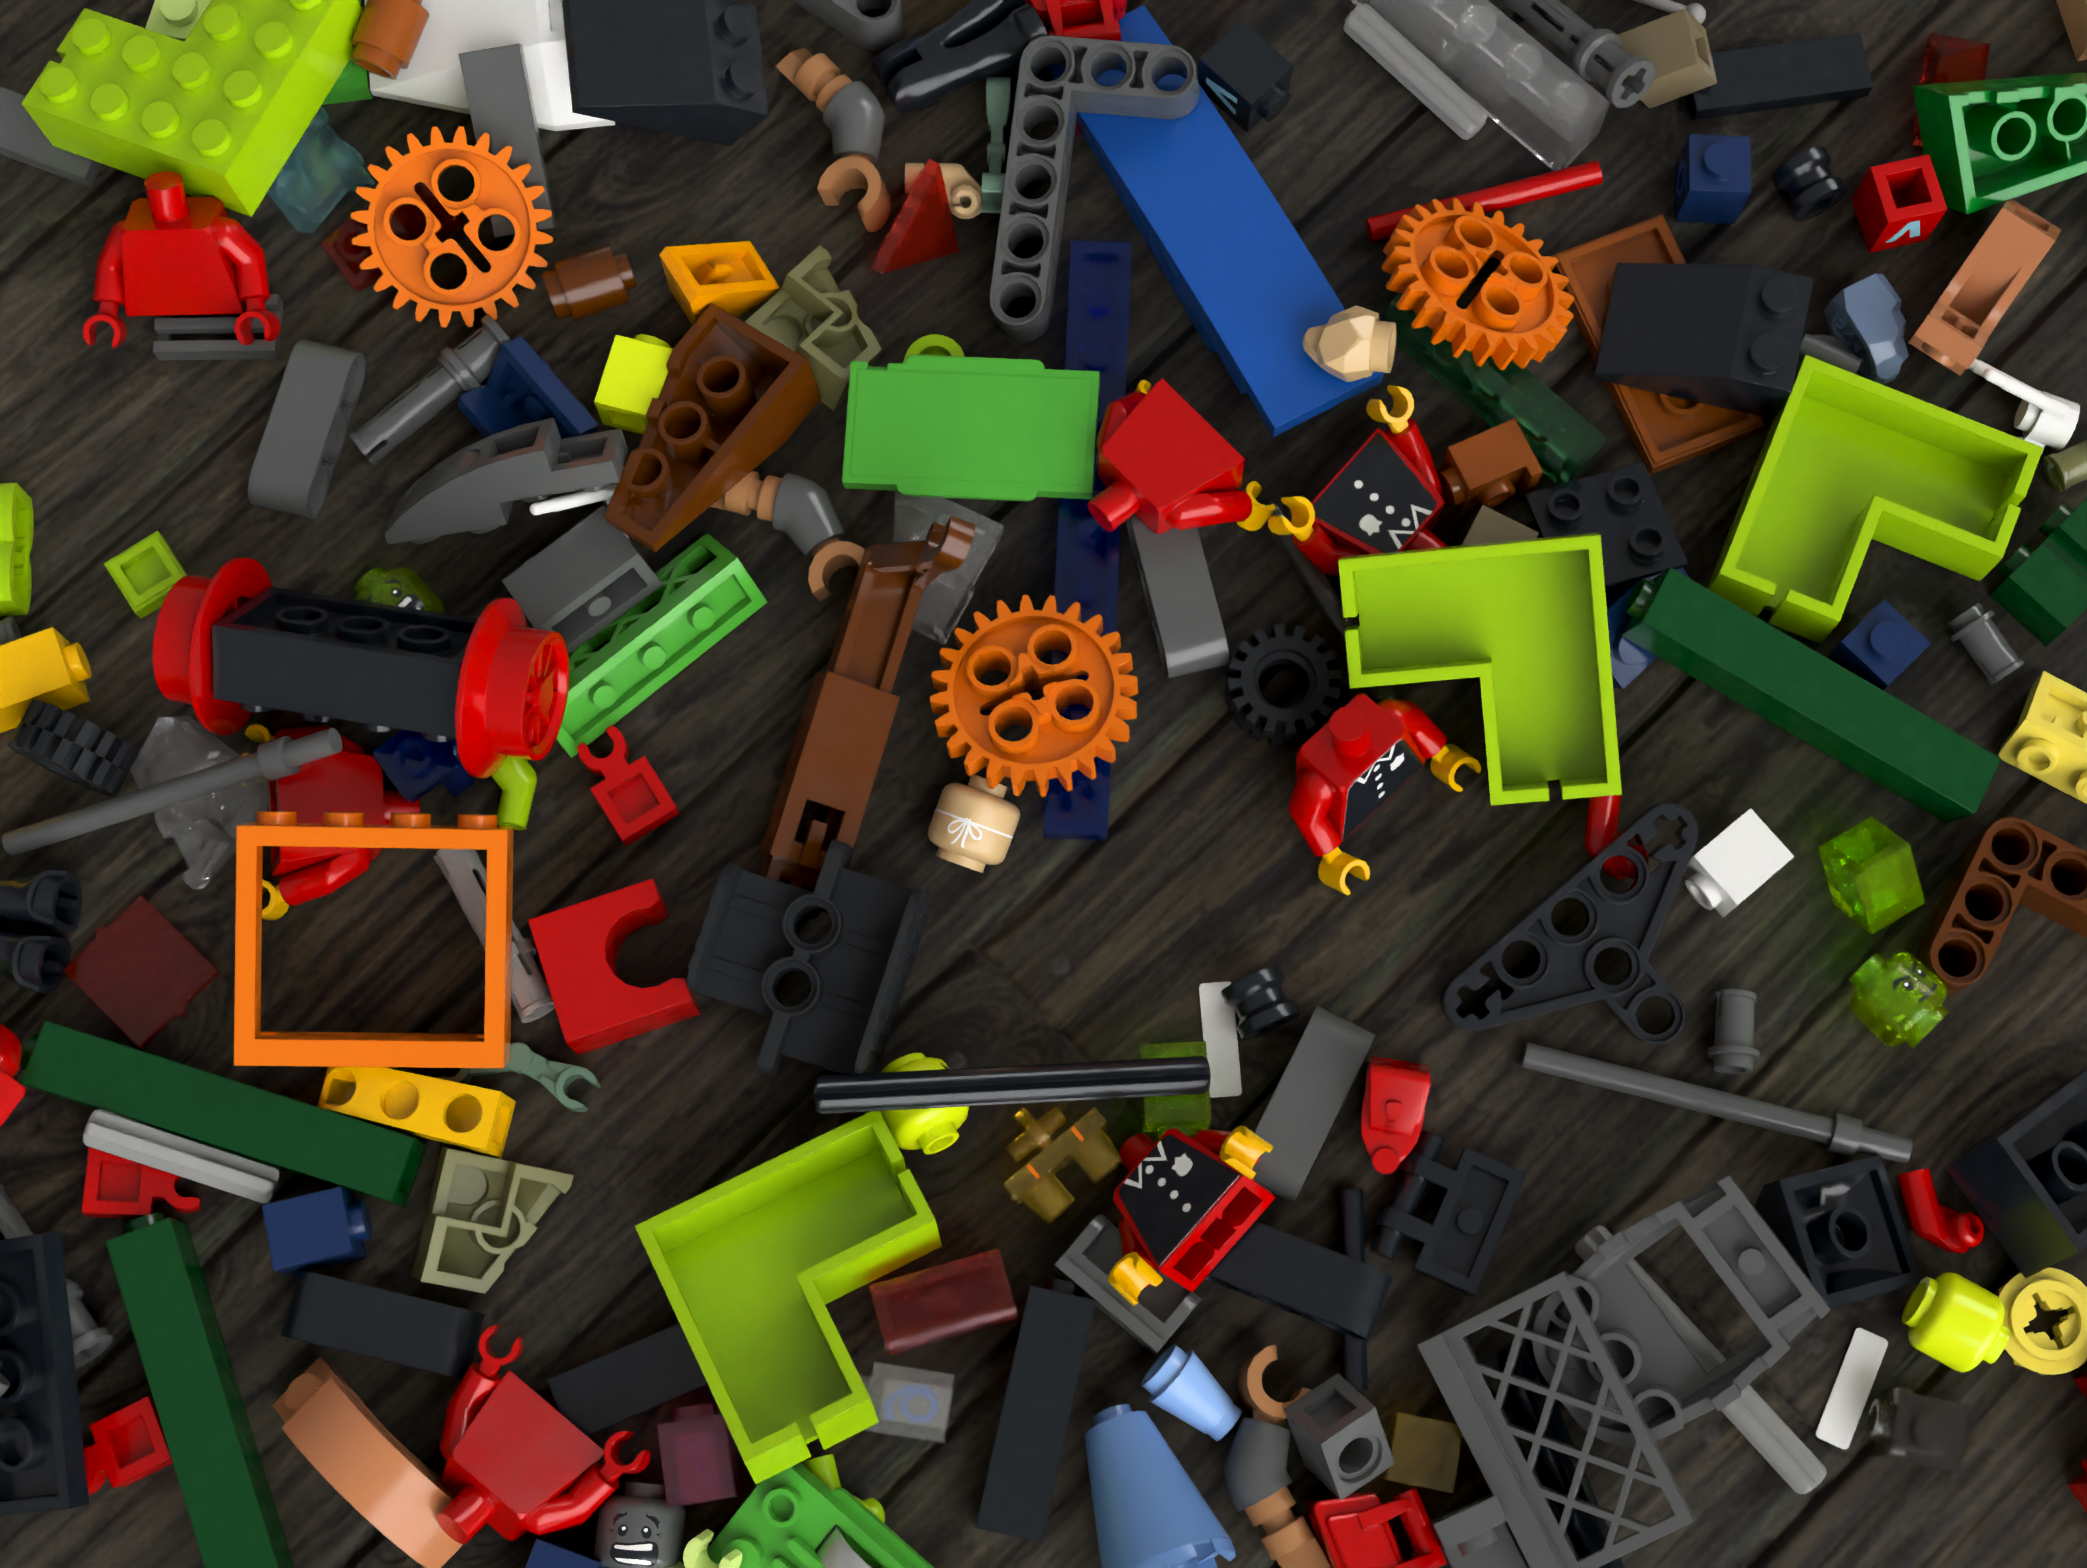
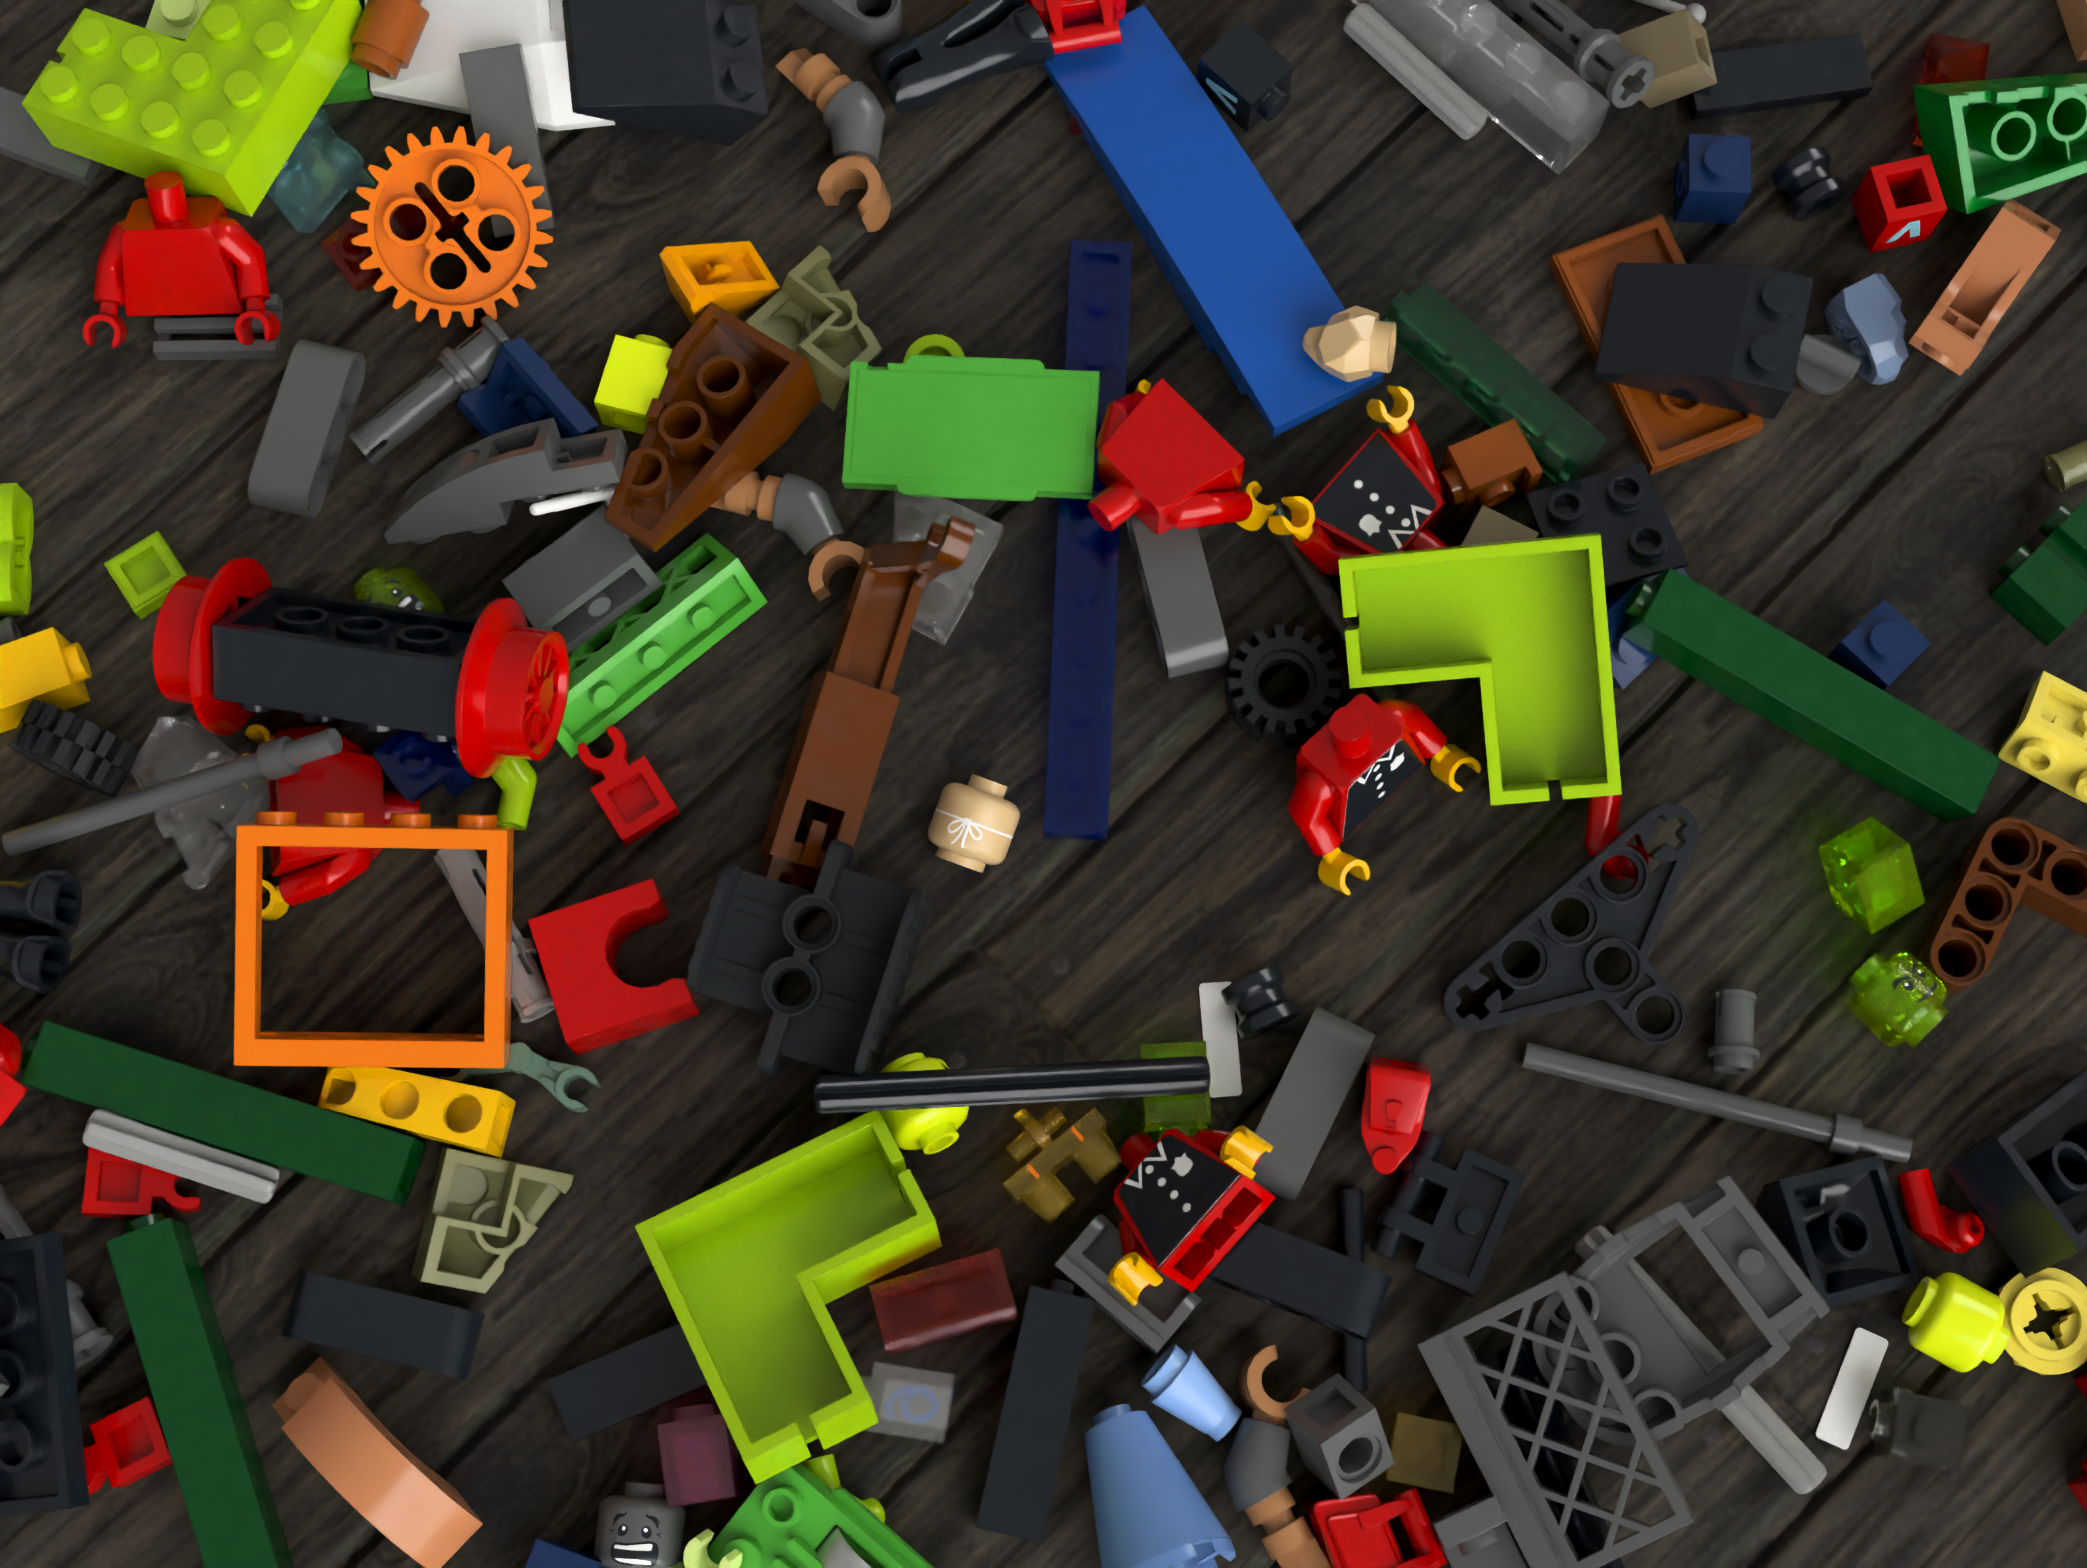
(141, 972): clear red piece -> none
(316, 1230): dark blue brick -> none
(520, 1458): red torso -> none
(589, 283): reddish brown brick -> none
(921, 227): clear red slope -> none
(961, 188): tan arm -> none
(997, 112): sand green piece -> none
(1014, 647): orange gear -> none
(1051, 158): dark grey beam -> none
(1437, 258): orange gear -> none
(1502, 195): red bar -> none
(1735, 864): white brick -> none
(1858, 467): lime piece -> none
(1985, 643): dark grey pin -> none
(2041, 415): white plant -> none

